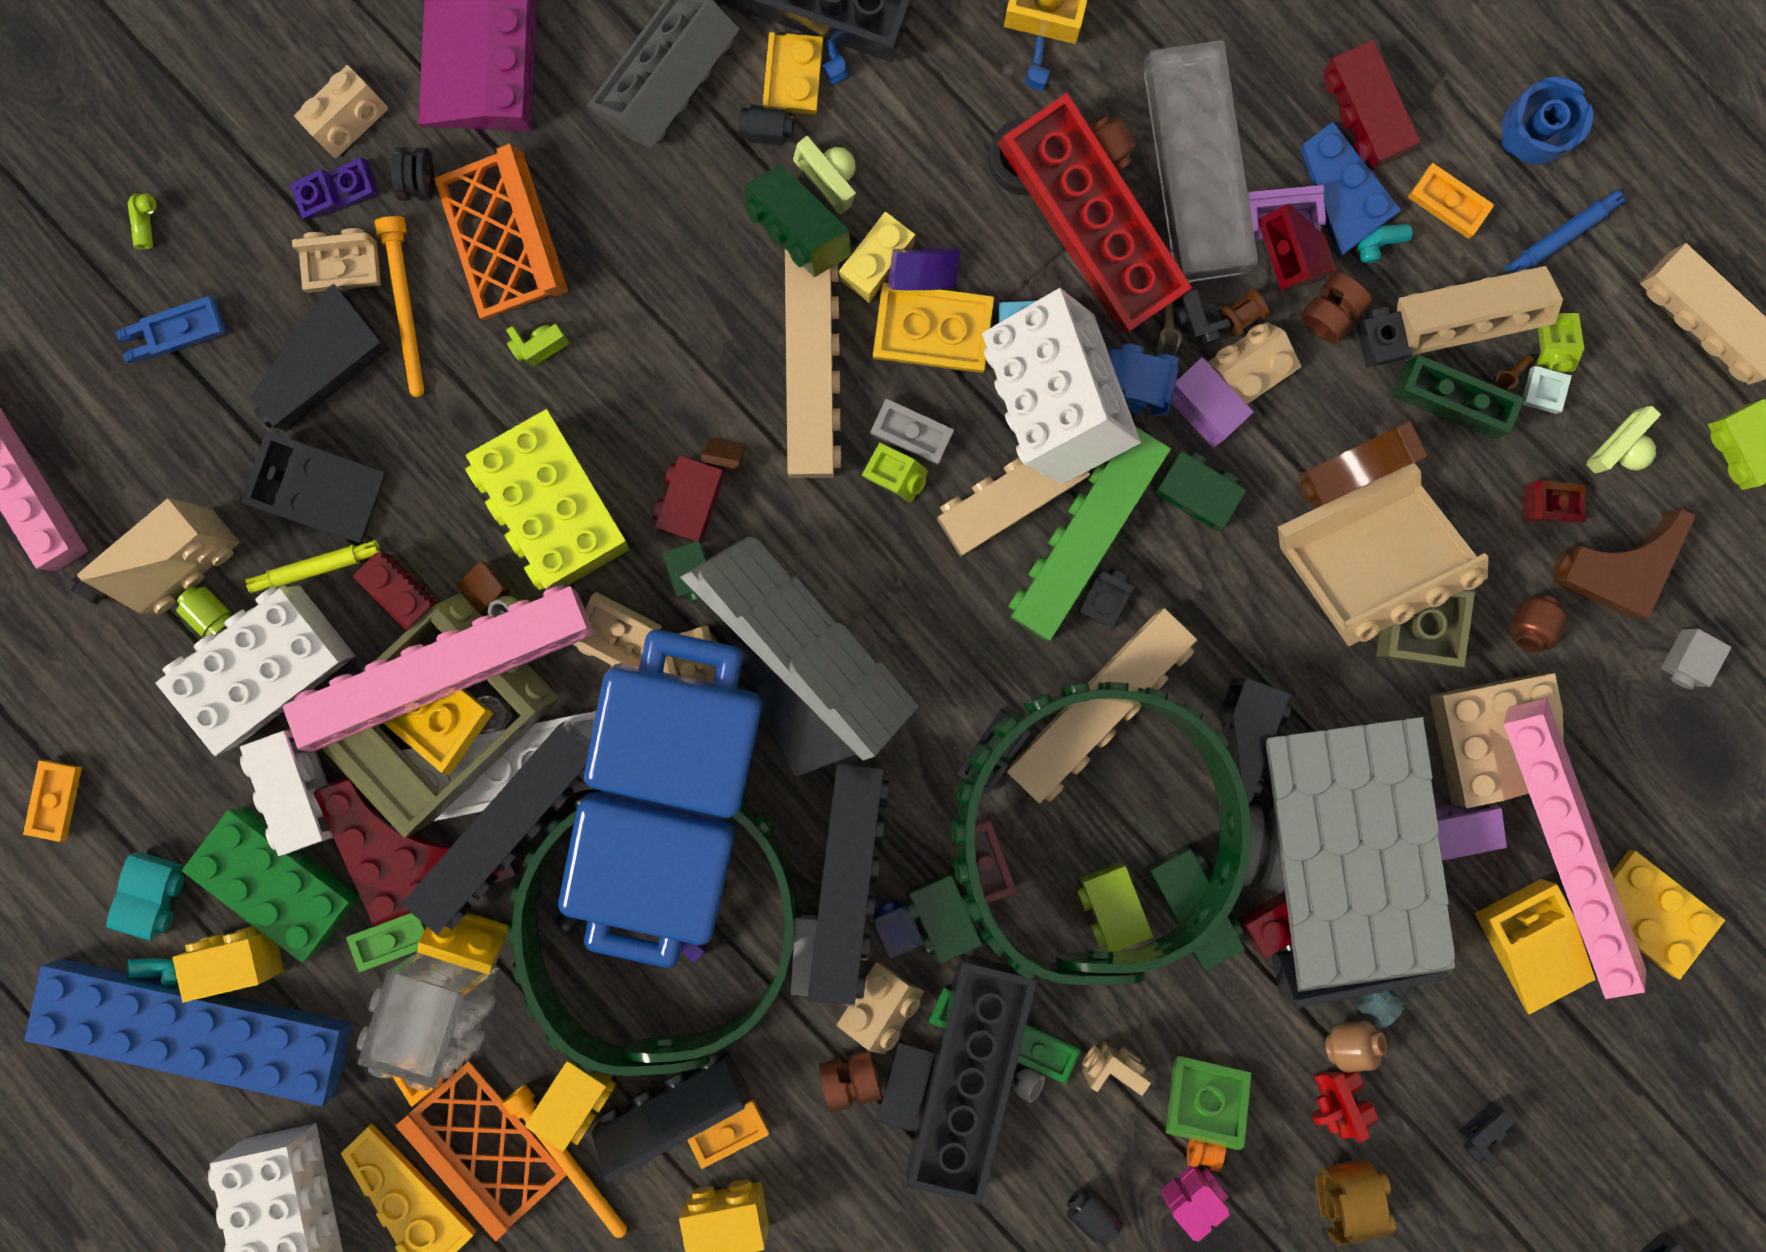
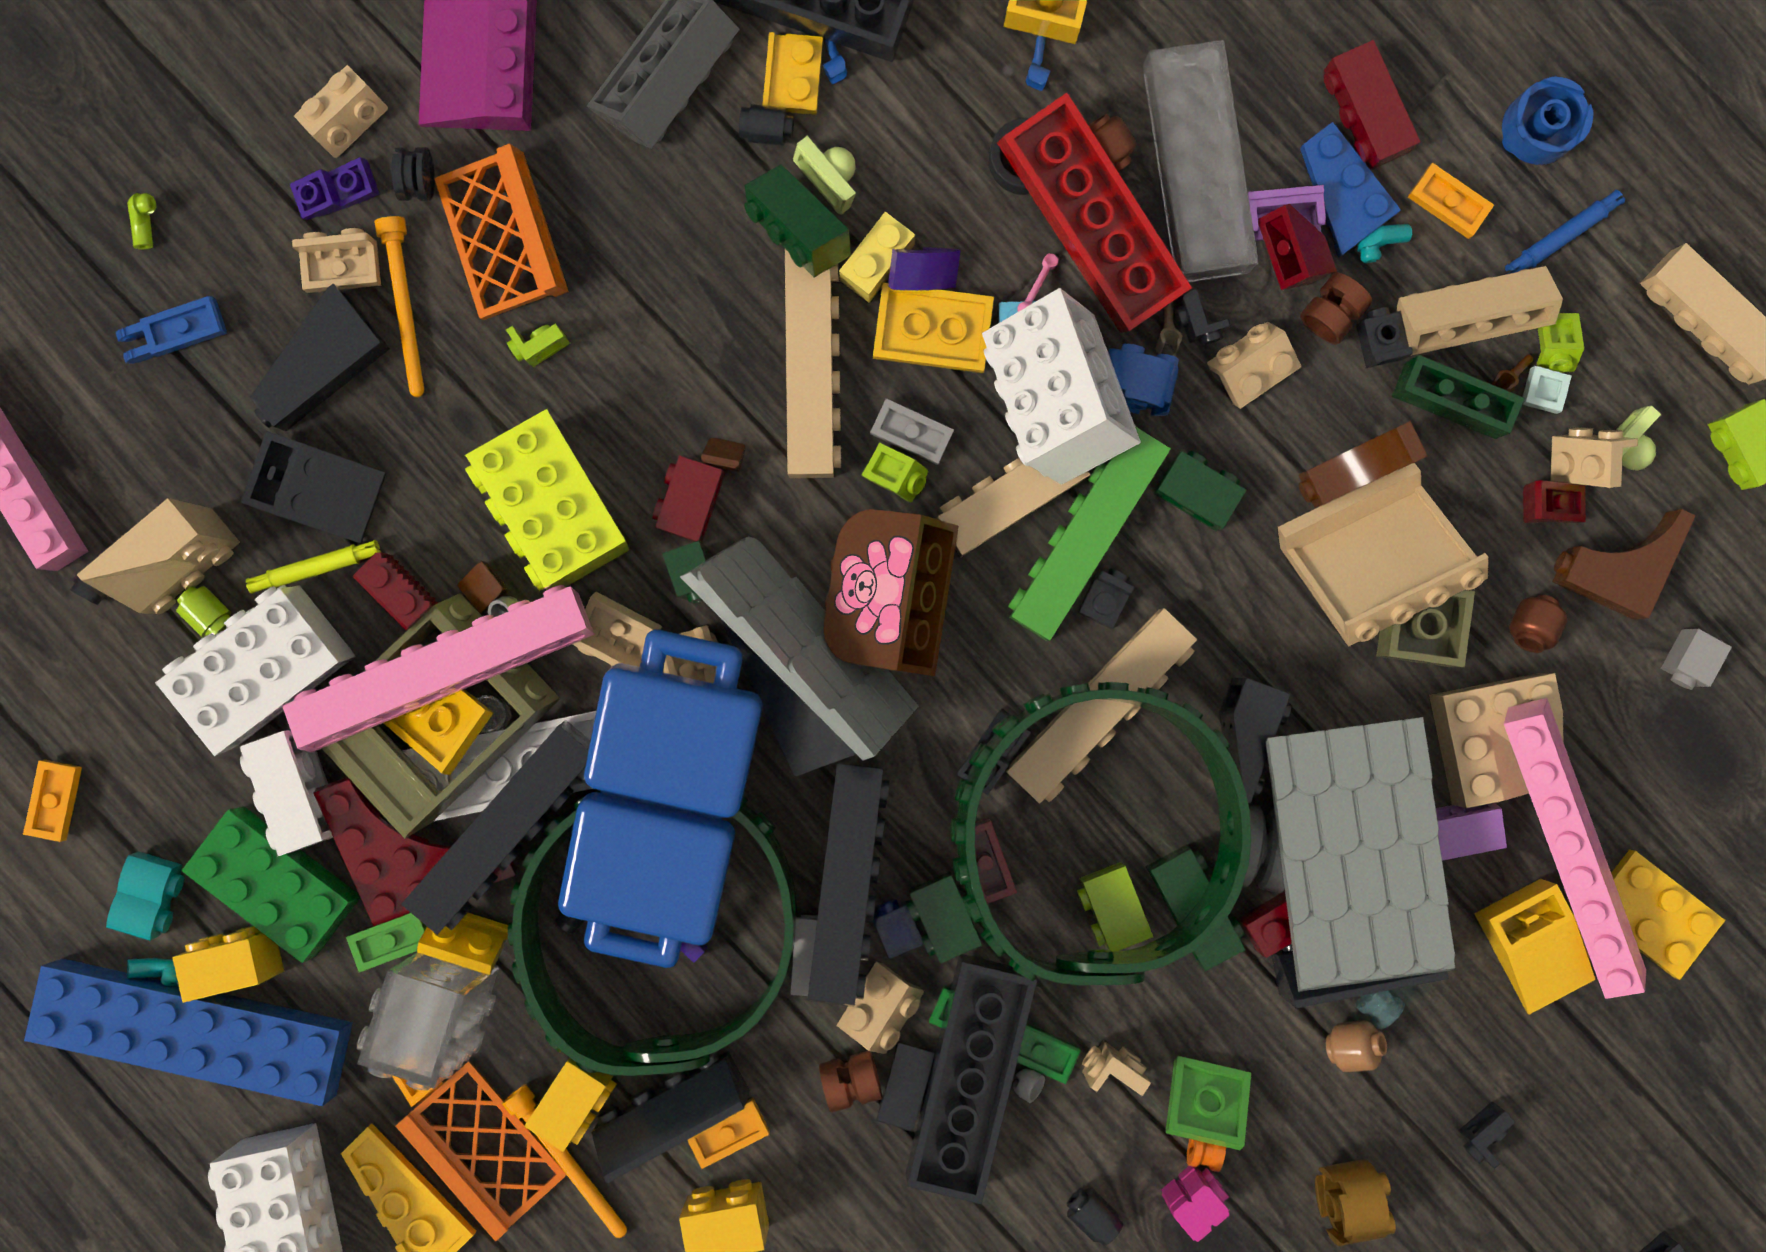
(890, 590): none -> reddish brown brick
(1049, 263): none -> bright pink hinge
(1209, 403): medium lavender hinge -> none
(1245, 311): reddish brown bush -> none
(1339, 1108): red hips -> none
(1589, 457): none -> tan bracket

